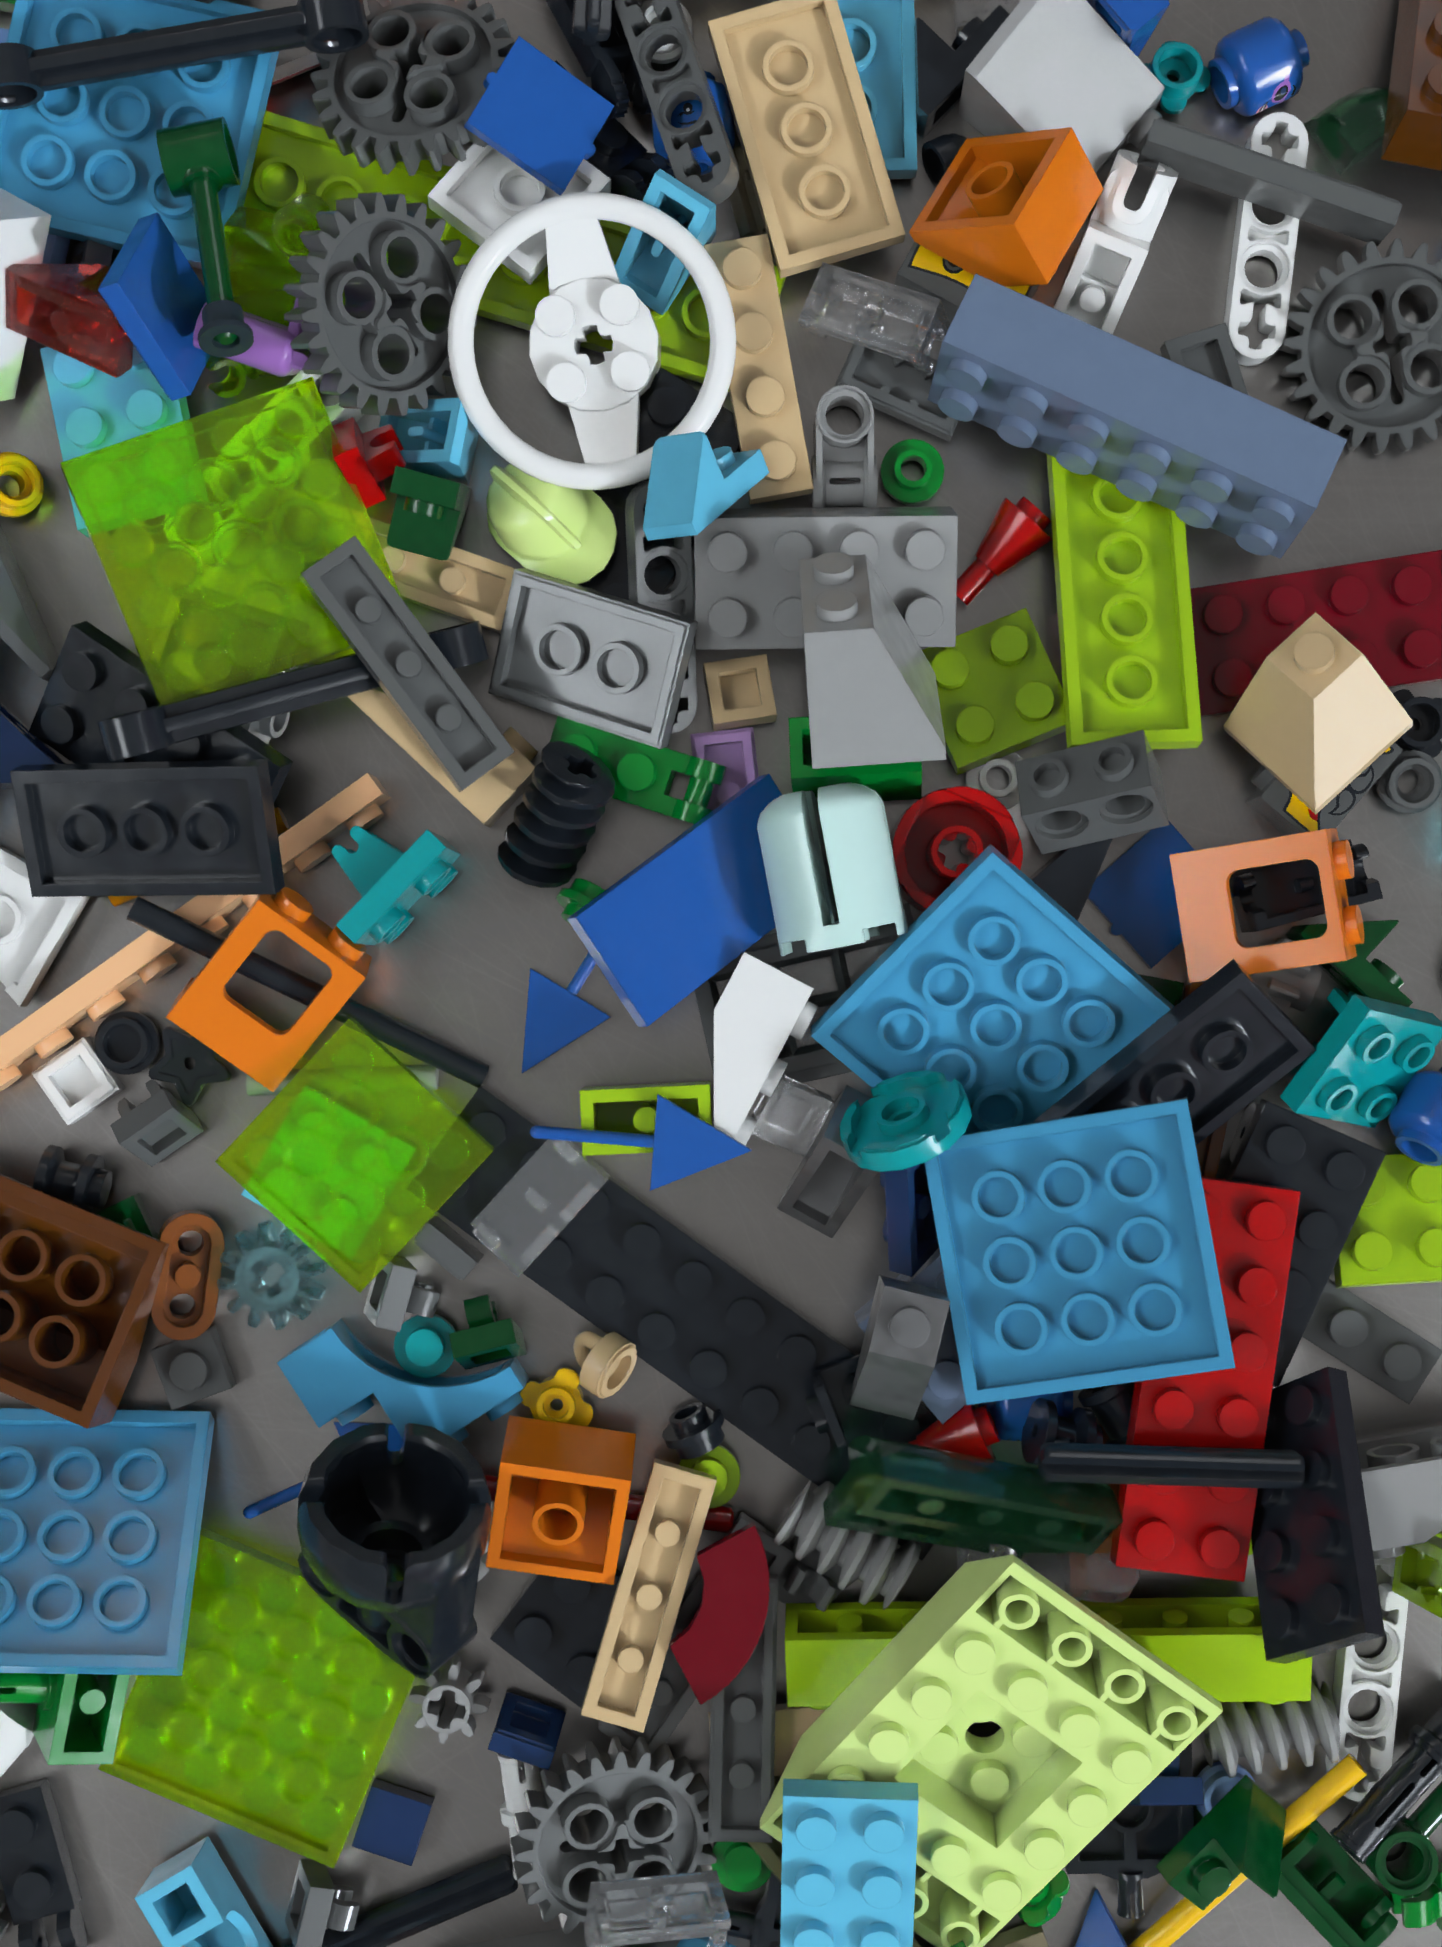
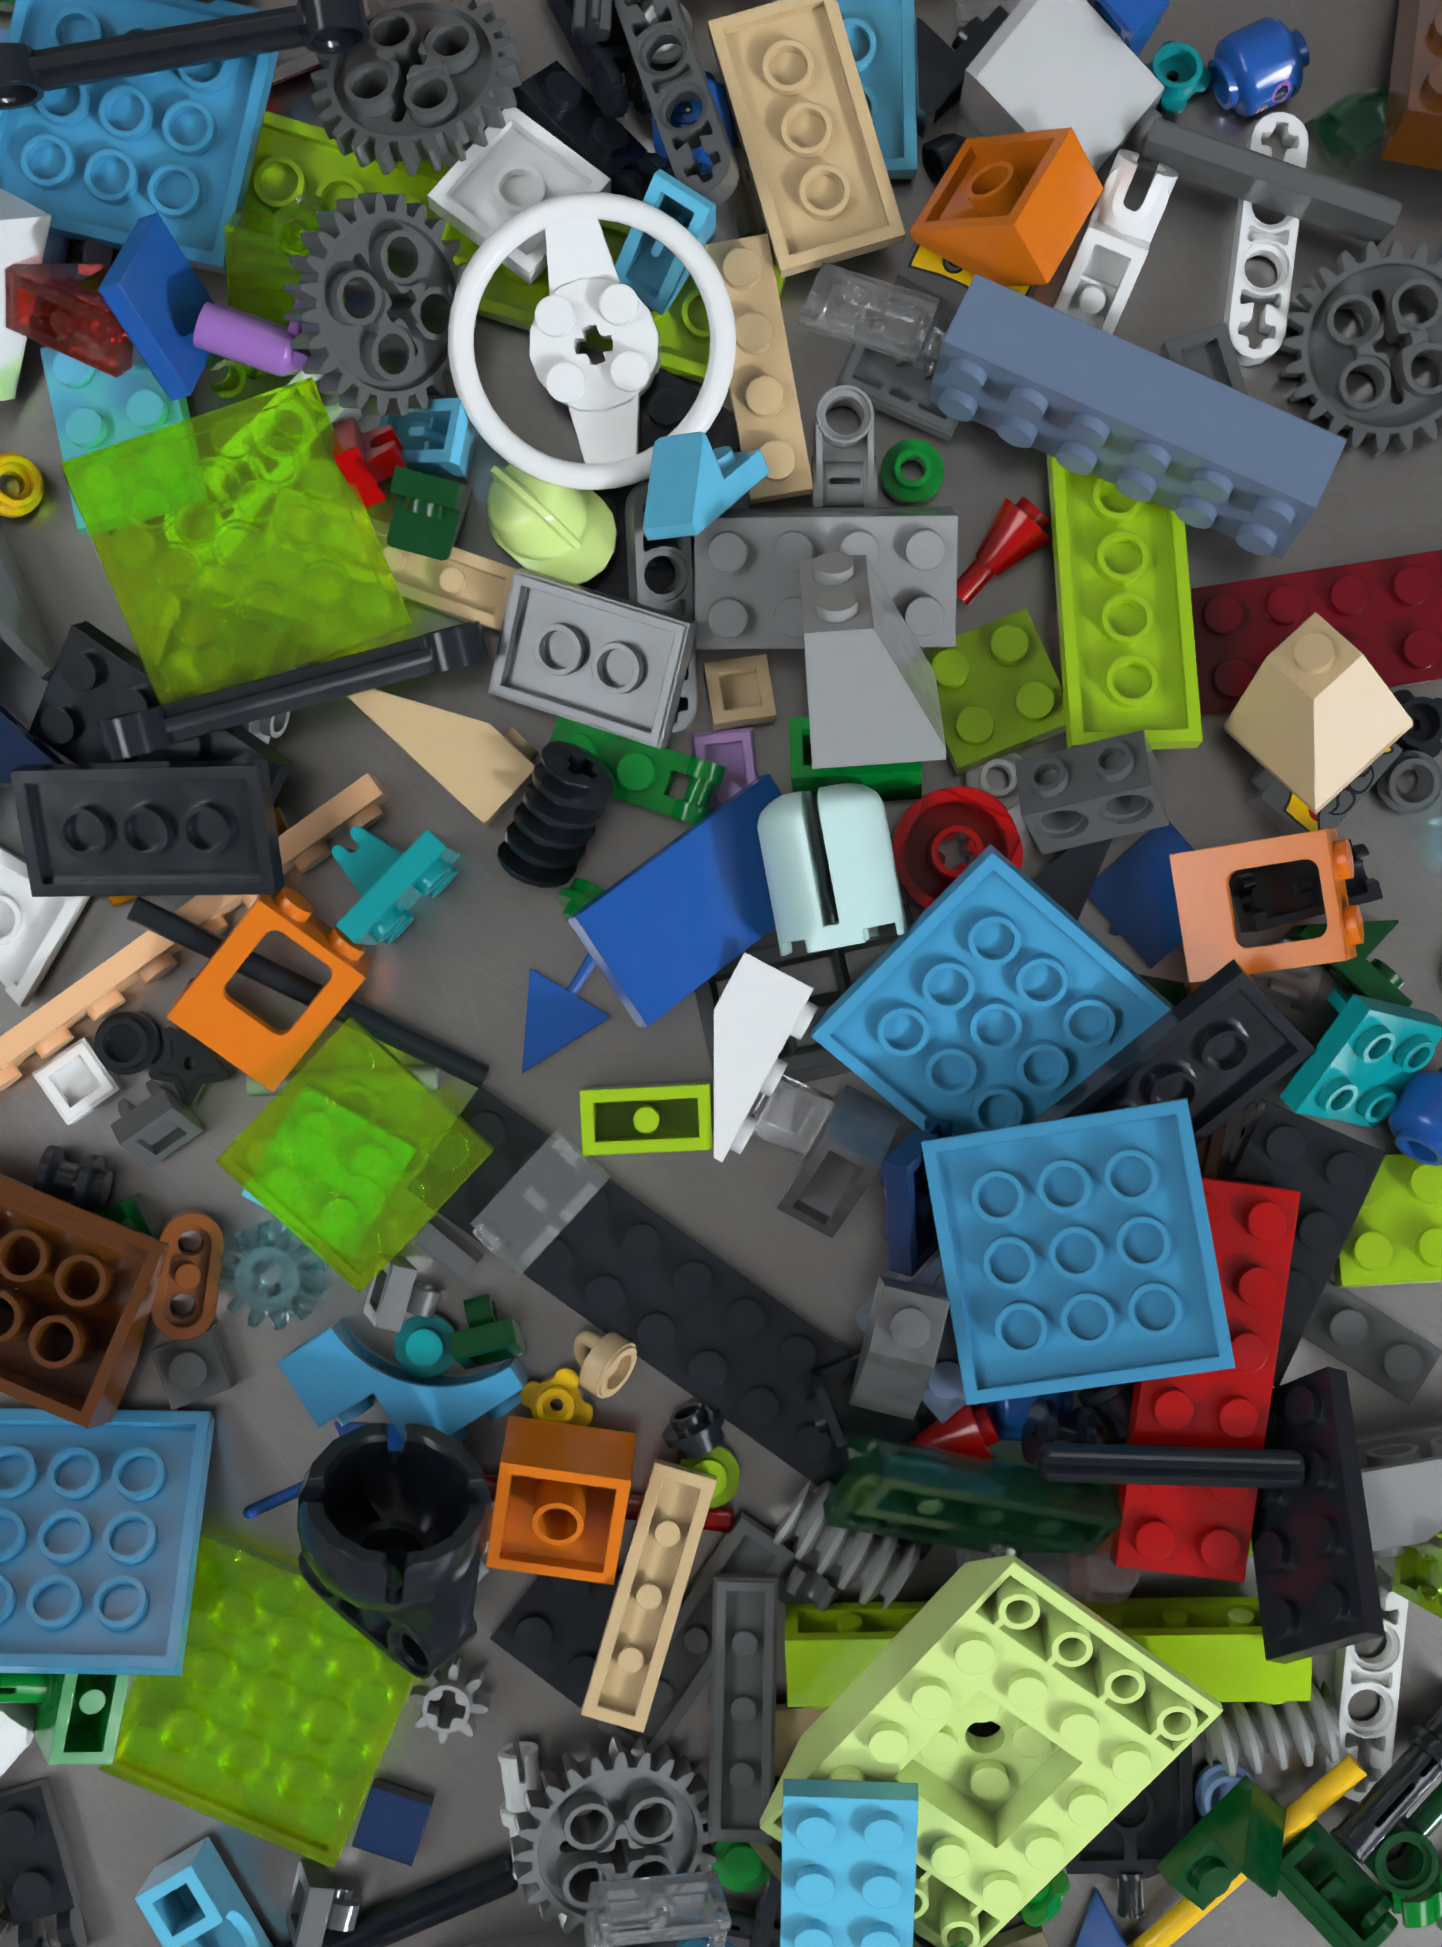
(199, 163): dark green piece -> none
(406, 663): dark grey plate -> none
(527, 1730): dark blue tile -> none
(539, 116): blue piece -> none
(679, 1144): blue piece -> none
(730, 1613): dark red tile -> none
(905, 1121): teal plate -> none
(1171, 1790): dark blue tile -> none

